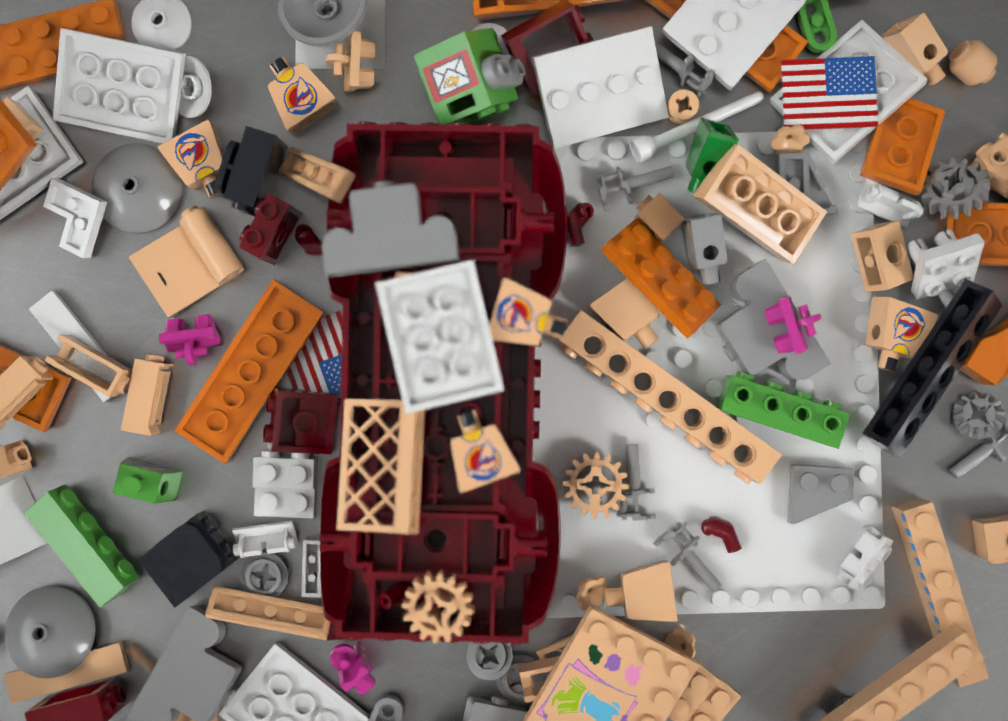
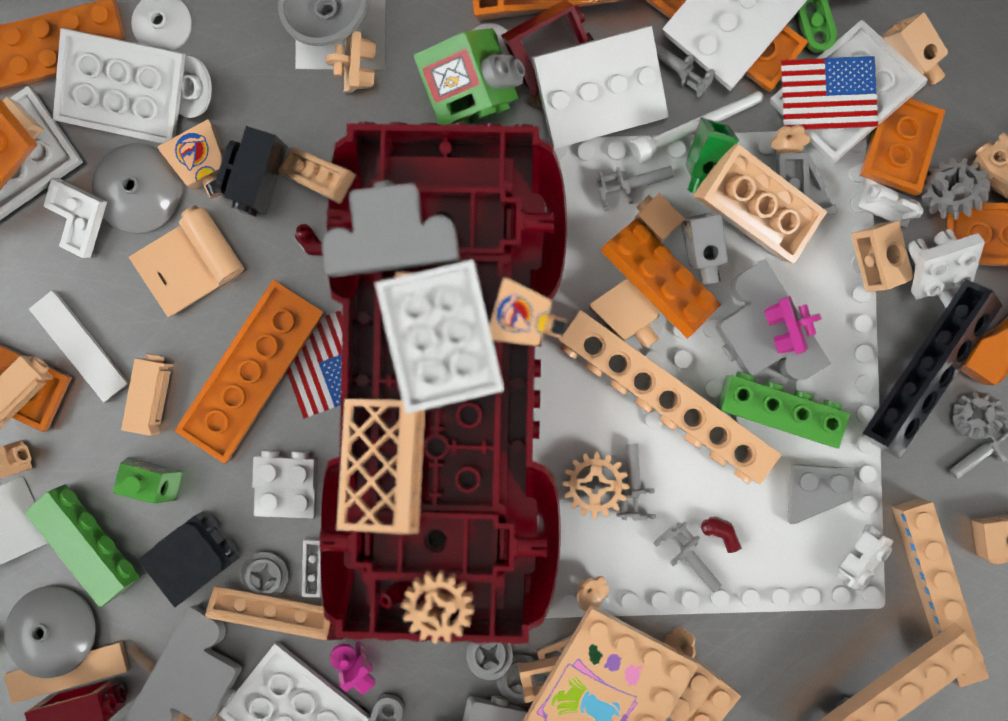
(91, 367): light nougat window -> none
(190, 342): dark pink hips -> none
(270, 229): dark red plate -> none
(273, 537): white hinge -> none
(299, 95): light nougat torso -> none
(300, 421): dark red plate -> none
(480, 454): light nougat torso -> none
(576, 220): dark red arm -> none
(645, 593): light nougat torso -> none
(678, 112): light nougat wheel -> none
(897, 330): light nougat torso -> none
(973, 62): light nougat head -> none

